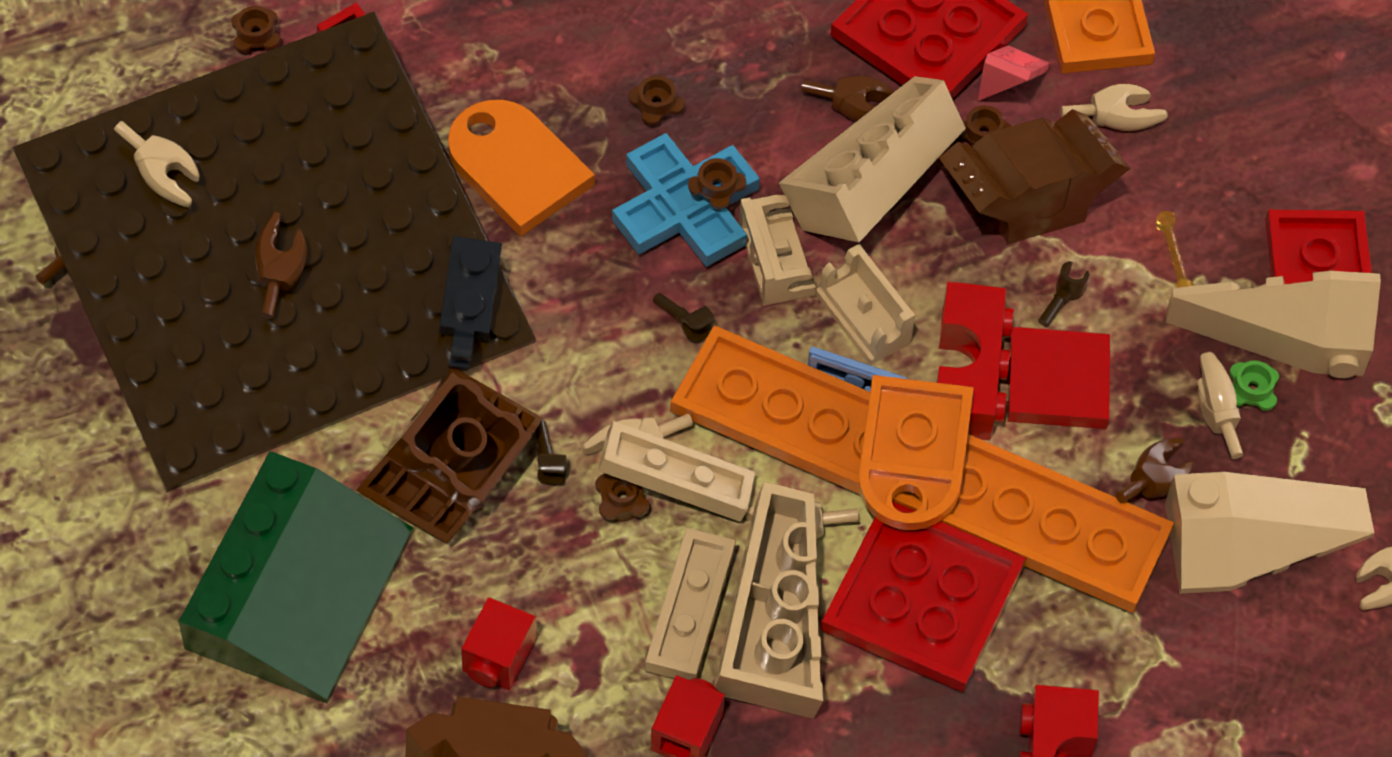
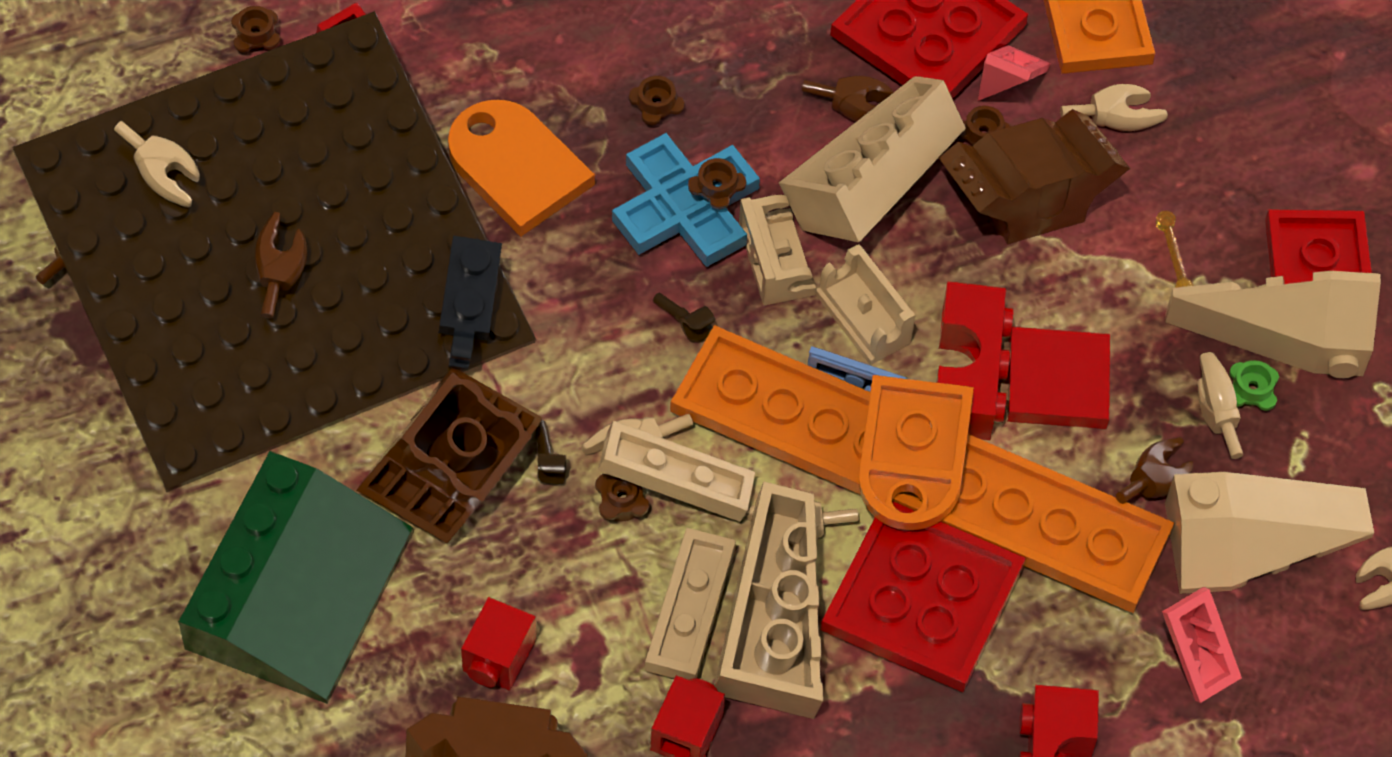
(1066, 290): dark brown hand -> none
(1202, 644): none -> coral slope

